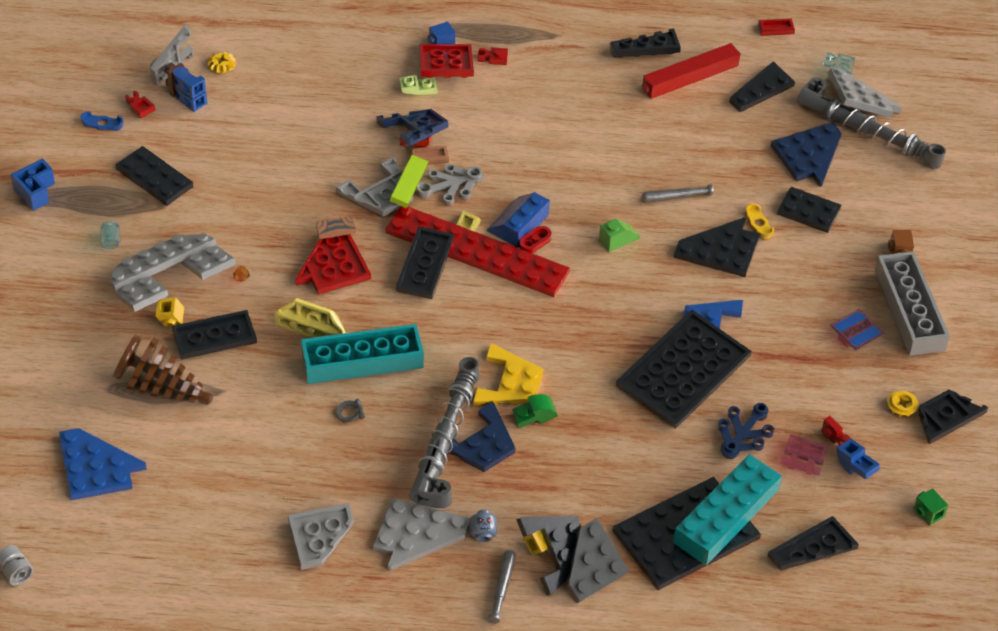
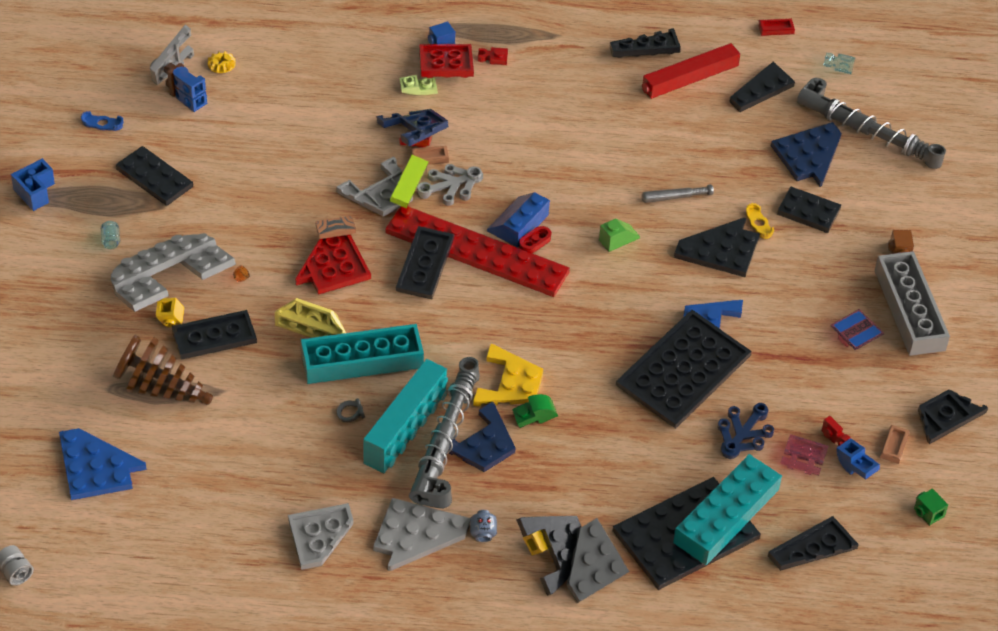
(140, 106): red plate -> none
(405, 416): none -> teal brick
(468, 221): light yellow slope -> none
(502, 585): flat silver piece -> none
(861, 96): light grey wing -> none
(894, 444): none -> nougat tile
(907, 399): yellow gear -> none

